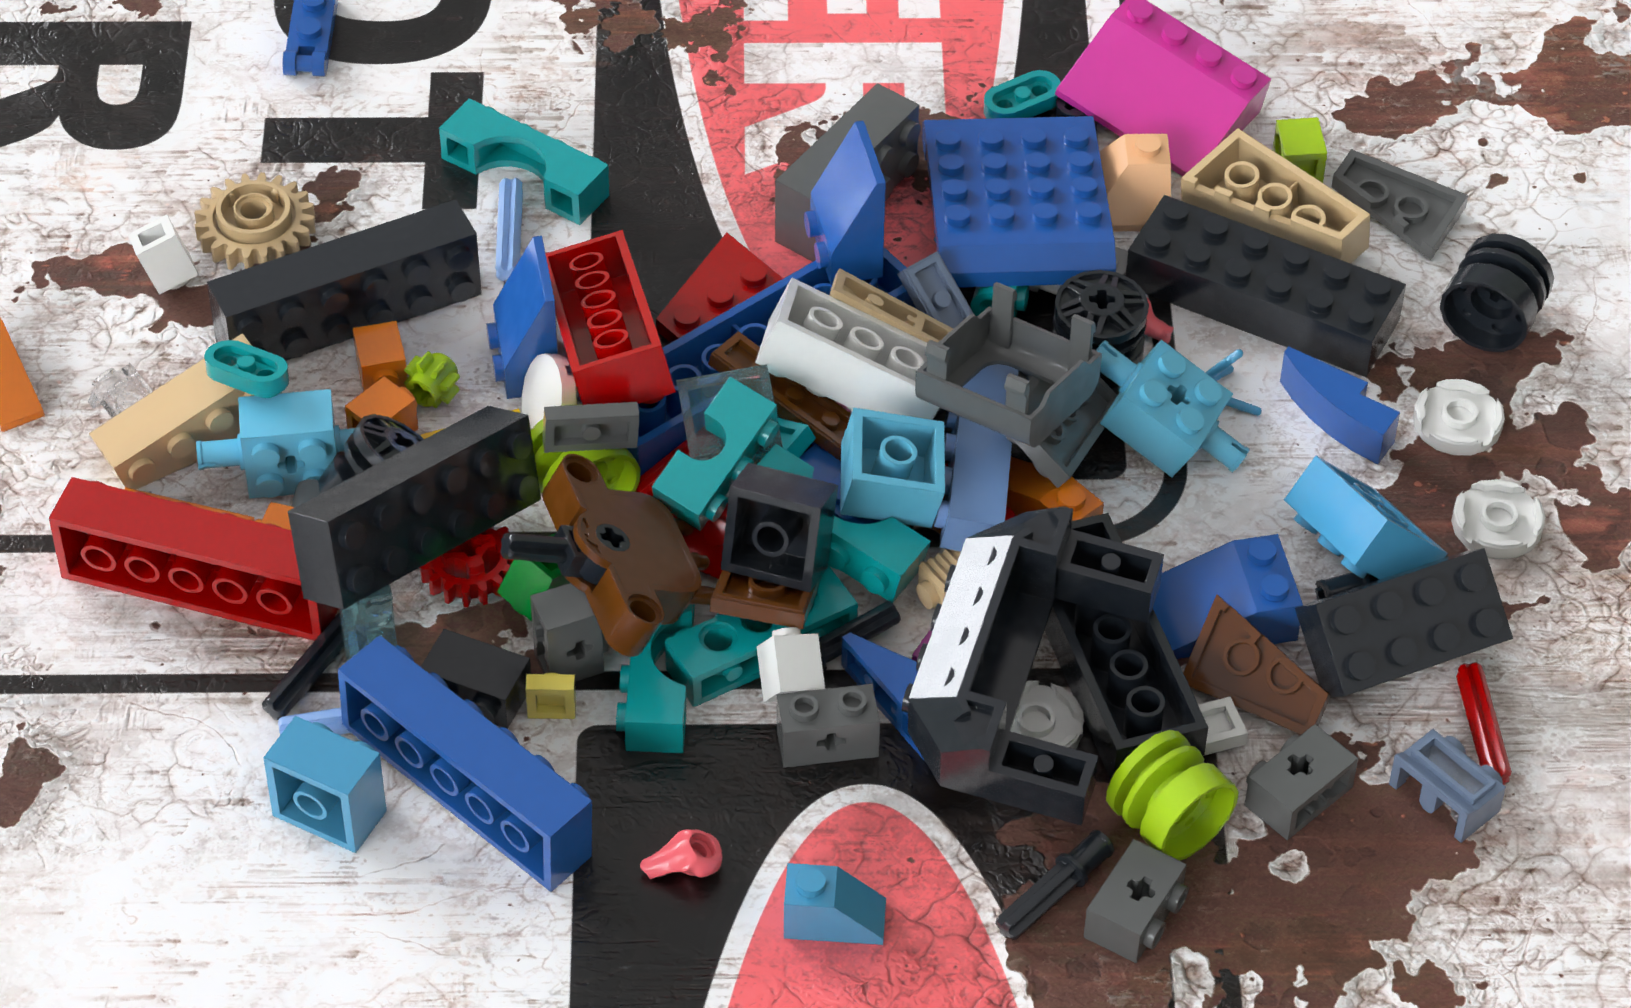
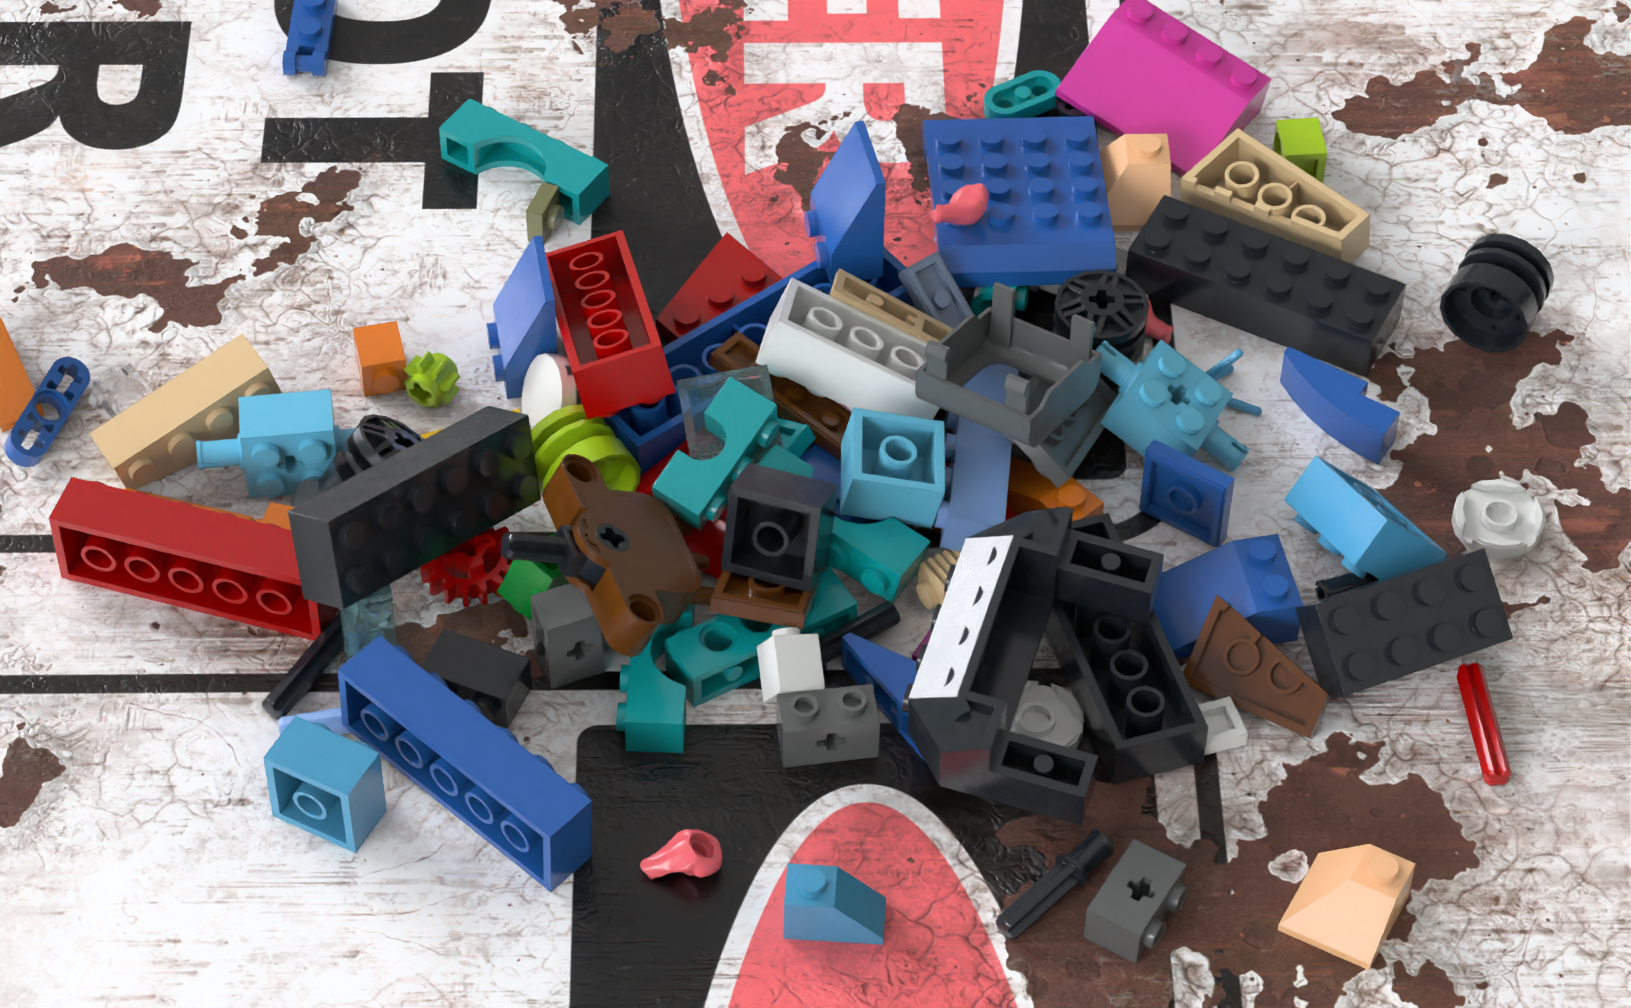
(46, 428): none -> blue beam
(163, 255): white brick -> none
(247, 368): teal plate -> none
(254, 221): tan gear -> none
(350, 283): black brick -> none
(386, 400): orange brick -> none
(508, 227): light blue axle -> none
(544, 212): none -> olive plate
(550, 696): light yellow plate -> none
(590, 427): dark grey plate -> none
(894, 133): dark grey brick -> none
(964, 207): none -> coral animal
(1172, 795): lime wheel -> none
(1186, 493): none -> blue tile
(1300, 781): dark grey brick -> none
(1350, 902): none -> light nougat slope
(1400, 200): dark grey wing -> none
(1450, 778): sand blue window -> none
(1458, 417): white tile -> none

